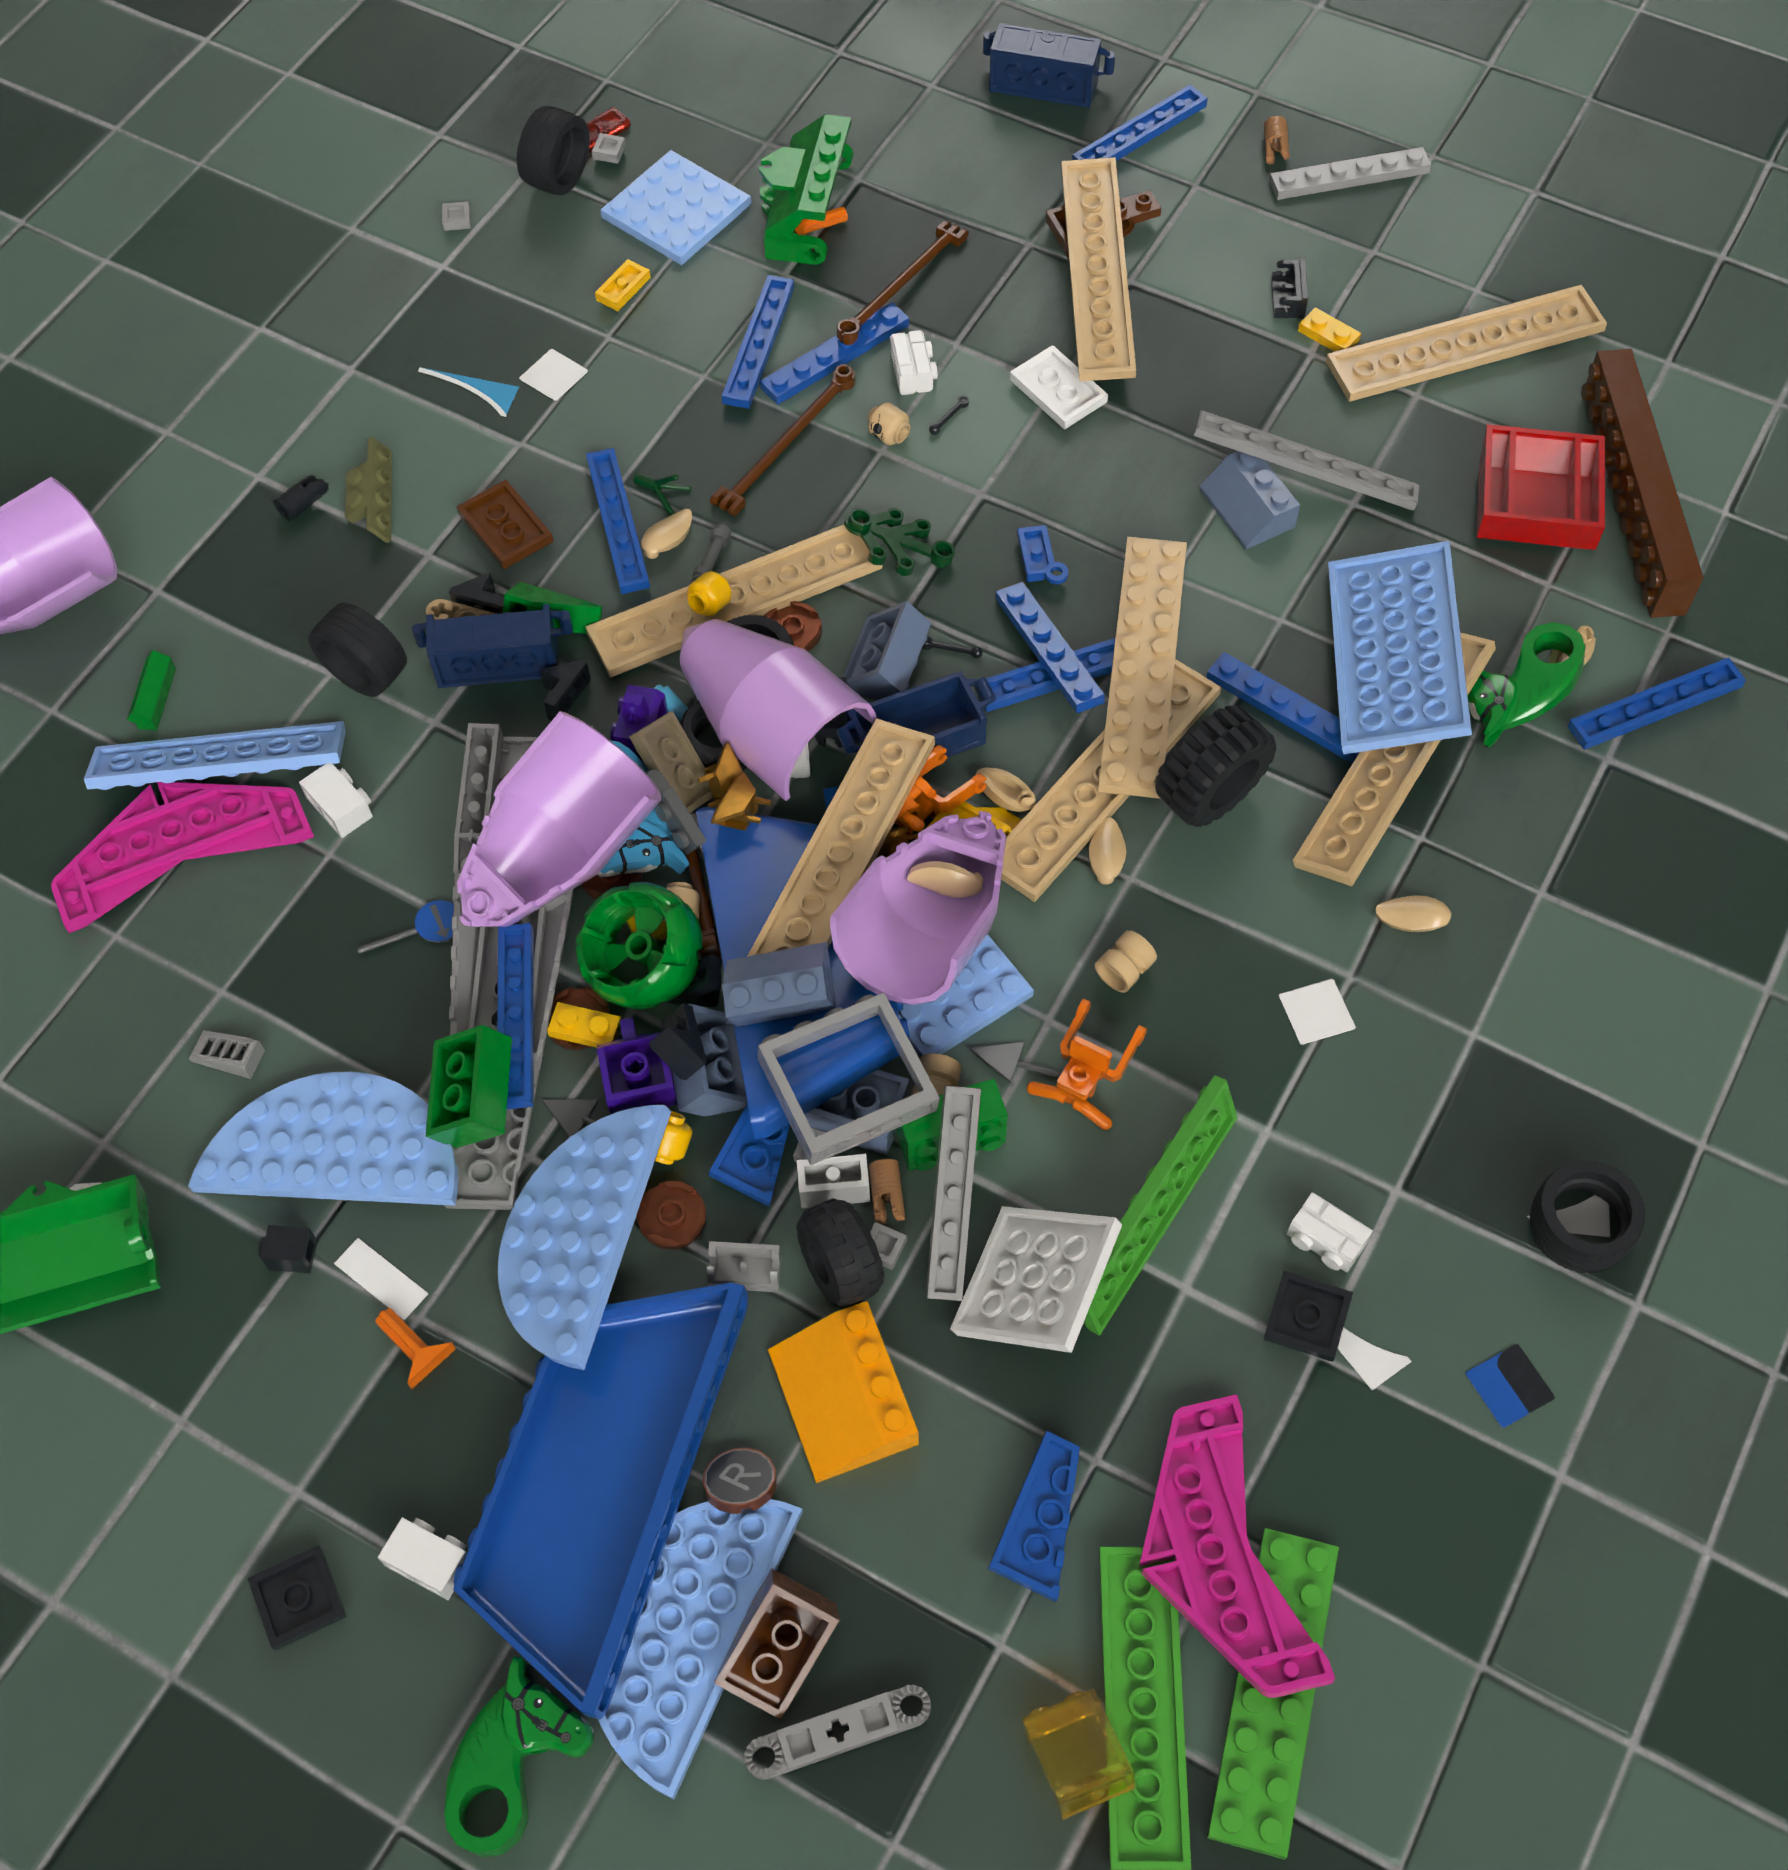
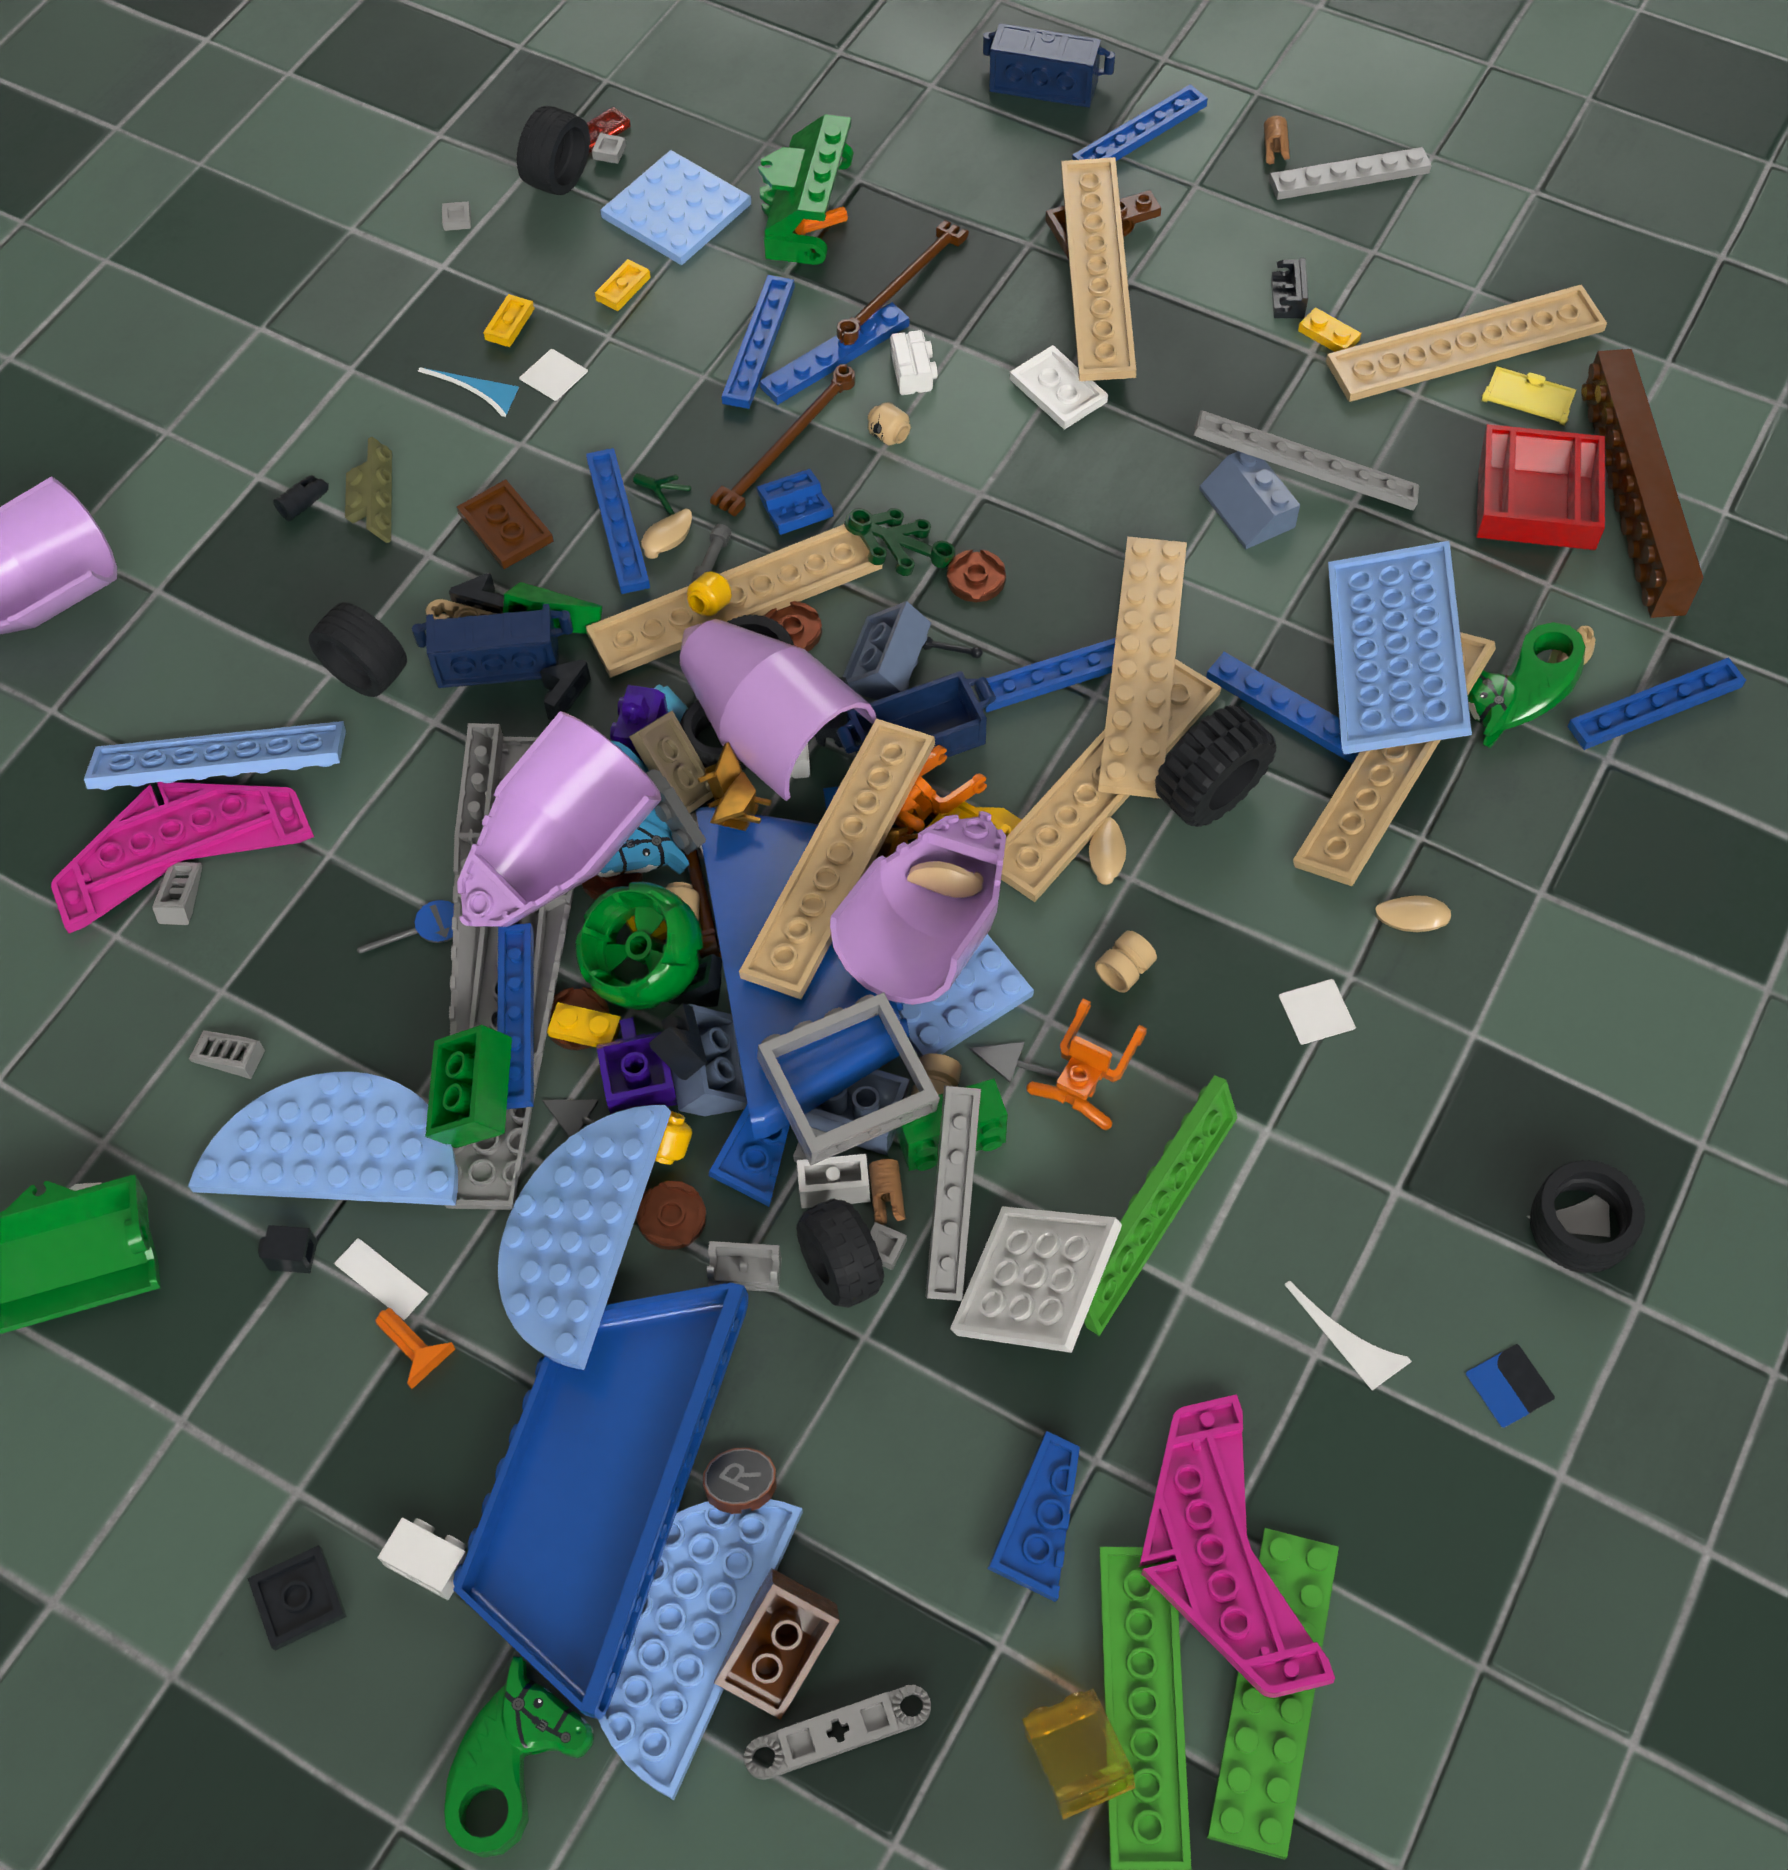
(152, 691): green piece -> none
(172, 910): none -> light grey slope
(336, 799): white brick -> none
(508, 320): none -> yellow plate
(778, 985): sand blue slope -> none
(795, 501): none -> blue slope
(843, 1393): light orange slope -> none
(963, 401): black hinge -> none
(976, 576): none -> copper tile
(1007, 790): tan arm -> none
(1038, 555): blue hinge -> none
(1050, 647): plate -> none
(1308, 1316): black plate -> none
(1329, 1233): white brick -> none
(1530, 394): none -> light yellow door

